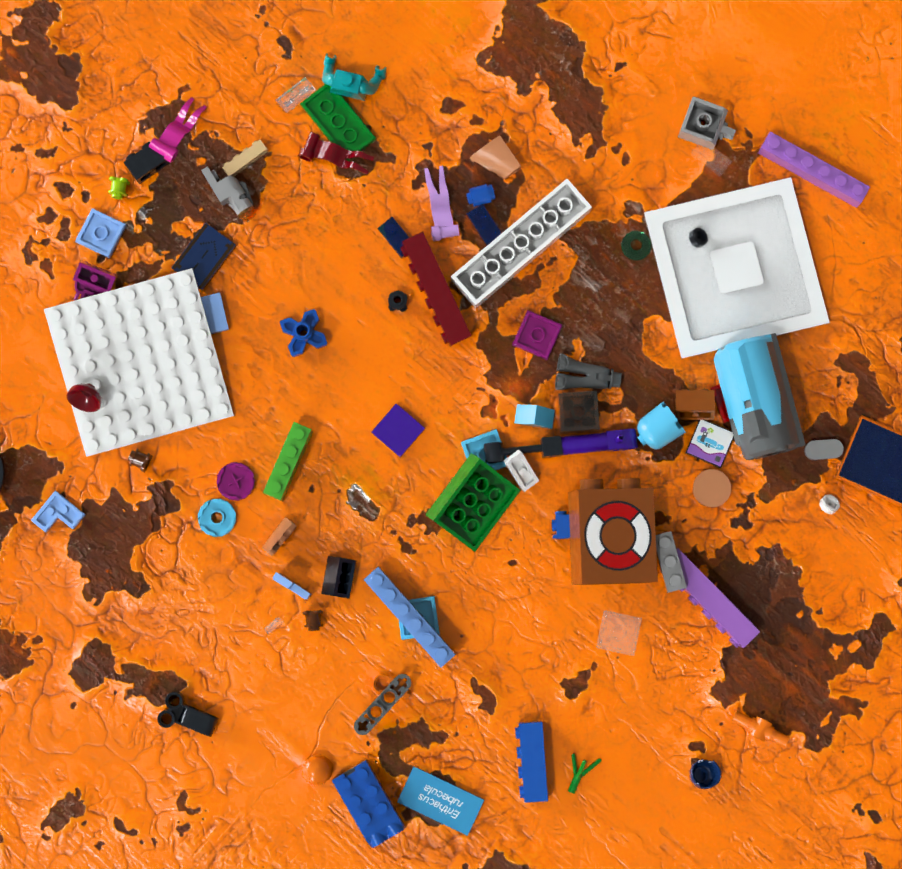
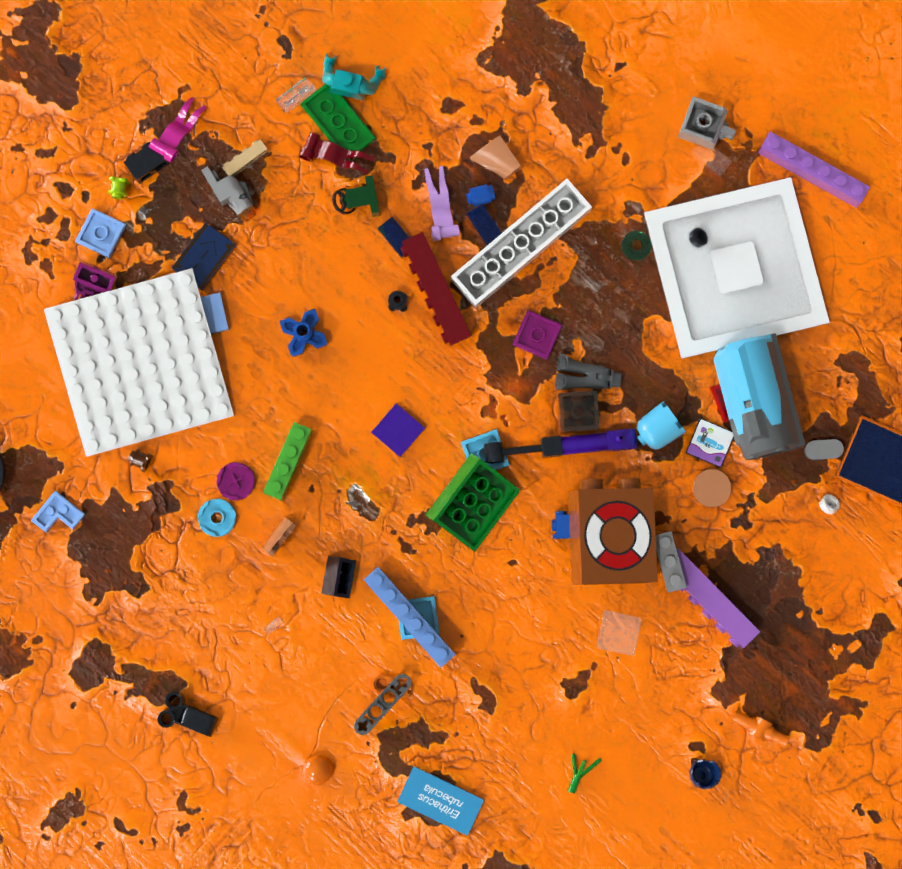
(84, 397): dark red piece -> none
(291, 585): light blue tile -> none
(313, 620): reddish brown brick -> none
(357, 198): none -> dark green piece
(368, 804): blue piece -> none
(521, 470): white plate -> none
(532, 761): blue brick -> none
(534, 416): medium azure slope -> none
(695, 404): dark orange brick -> none

